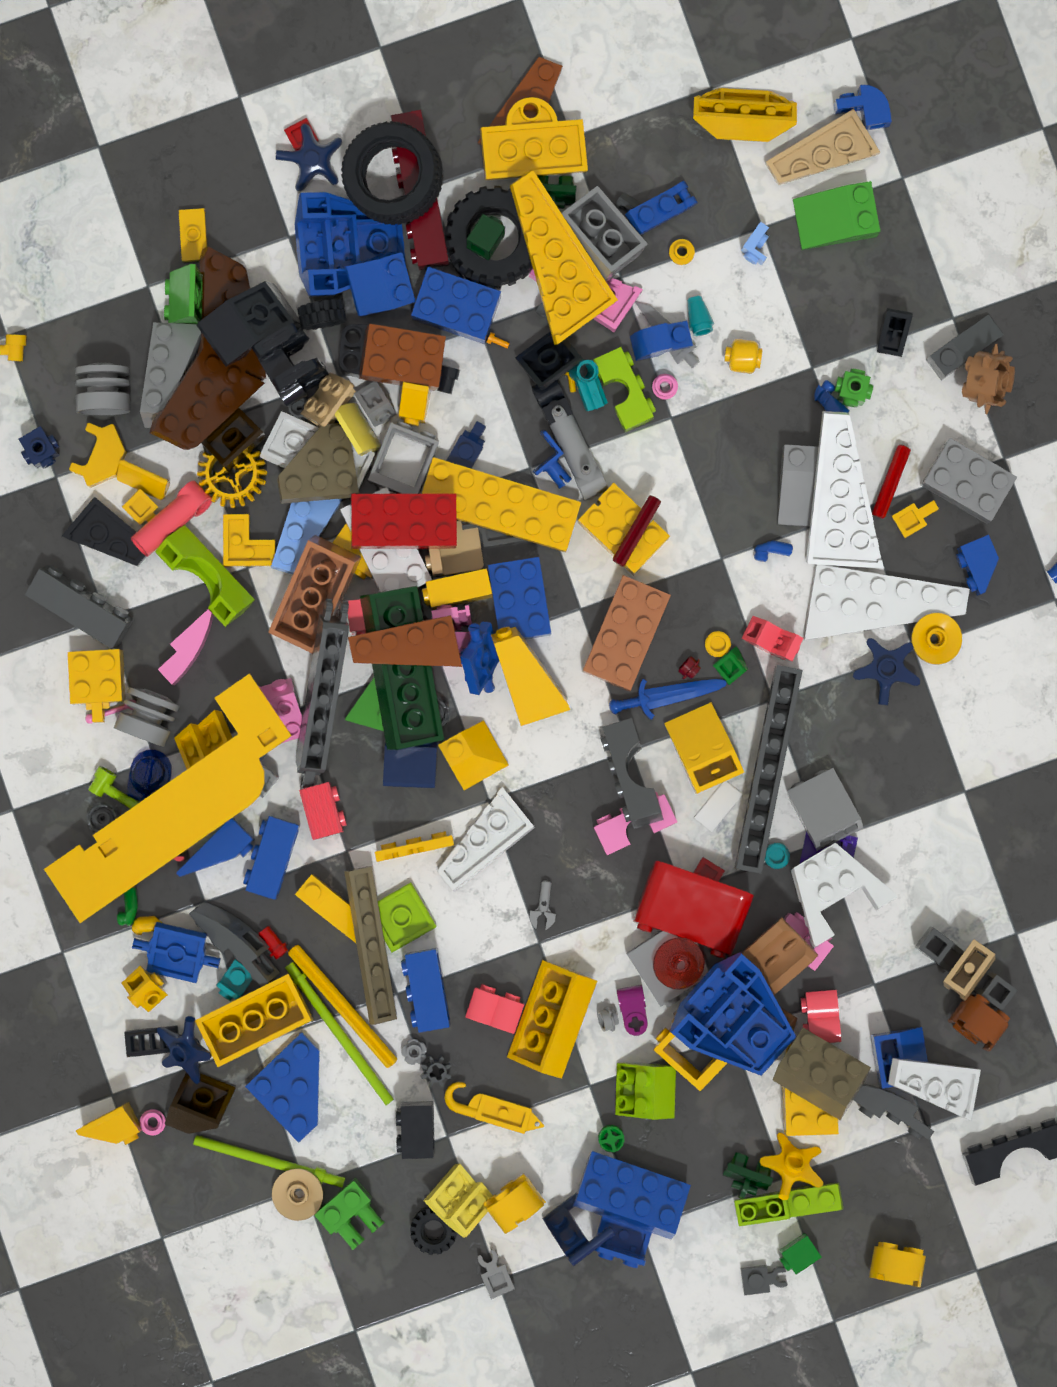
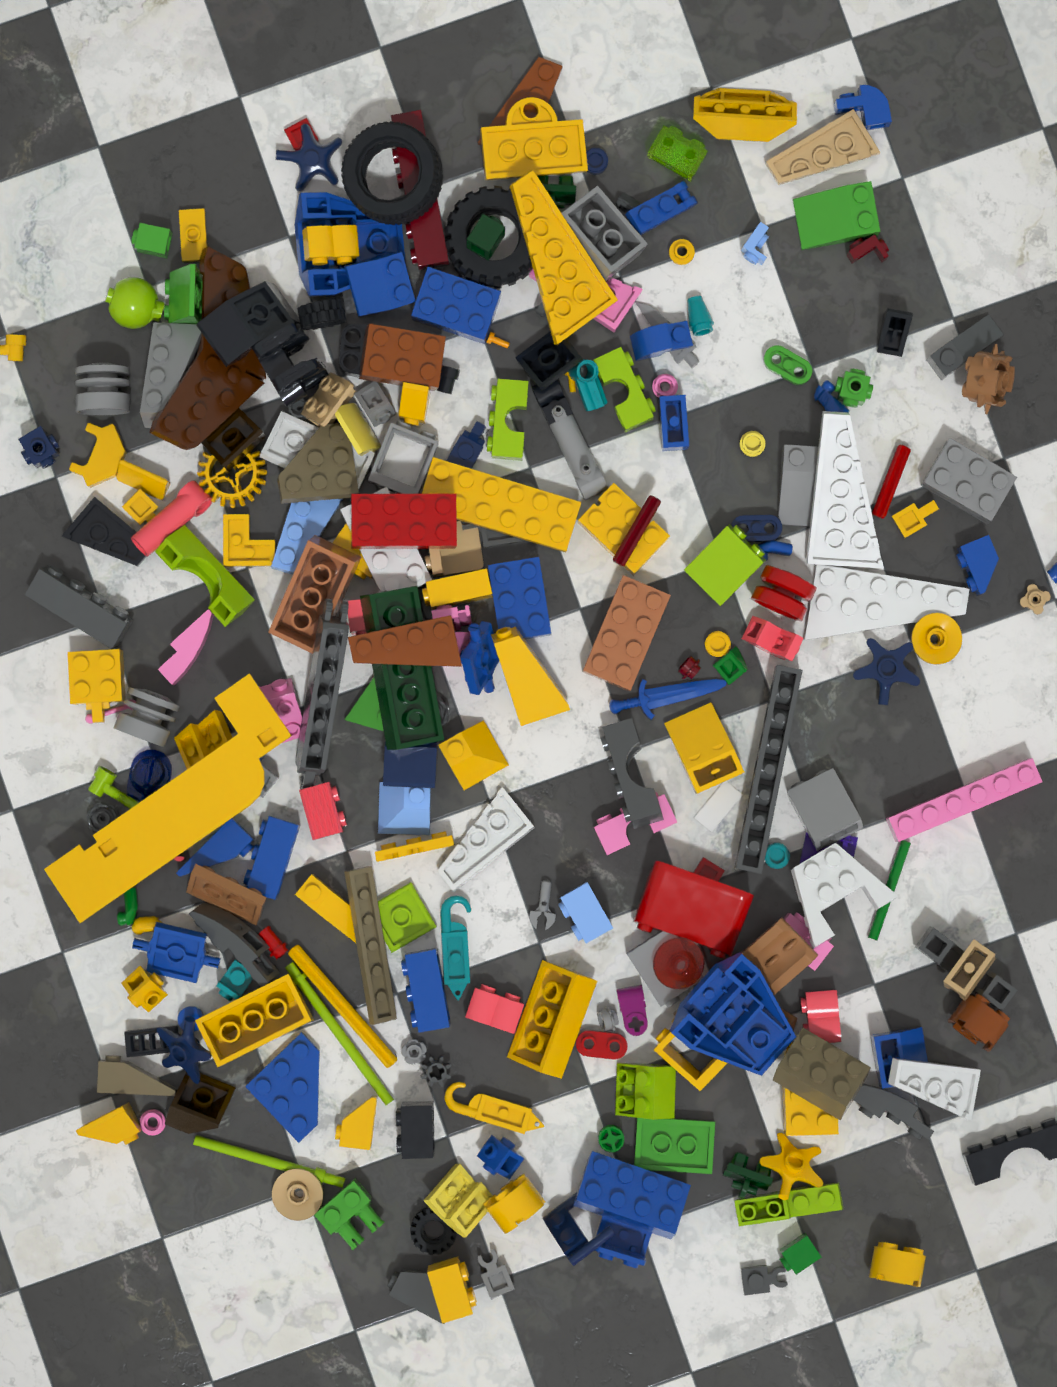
(126, 1078): none -> dark tan slope
(134, 303): none -> lime brick
(152, 240): none -> bright green brick
(189, 1011): none -> blue tile
(226, 894): none -> medium nougat plate
(330, 243): none -> yellow brick
(358, 1126): none -> yellow slope
(404, 810): none -> light blue slope
(414, 1290): none -> dark grey slope
(450, 1289): none -> yellow brick
(455, 947): none -> teal plate
(495, 1154): none -> blue brick
(508, 397): none -> lime arch
(552, 465): blue bracket -> none
(585, 912): none -> light blue brick
(596, 161): none -> dark blue tile
(601, 1045): none -> red plate
(673, 423): none -> blue brick
(675, 1145): none -> bright green plate
(678, 152): none -> clear neon green brick
(725, 564): none -> lime brick
(743, 356): yellow head -> none
(752, 443): none -> light yellow plate
(756, 527): none -> dark blue plate
(785, 589): none -> red wheel
(788, 363): none -> bright green plate
(861, 248): none -> dark red bracket
(891, 884): none -> green bar
(963, 800): none -> bright pink brick
(1027, 600): none -> tan plate

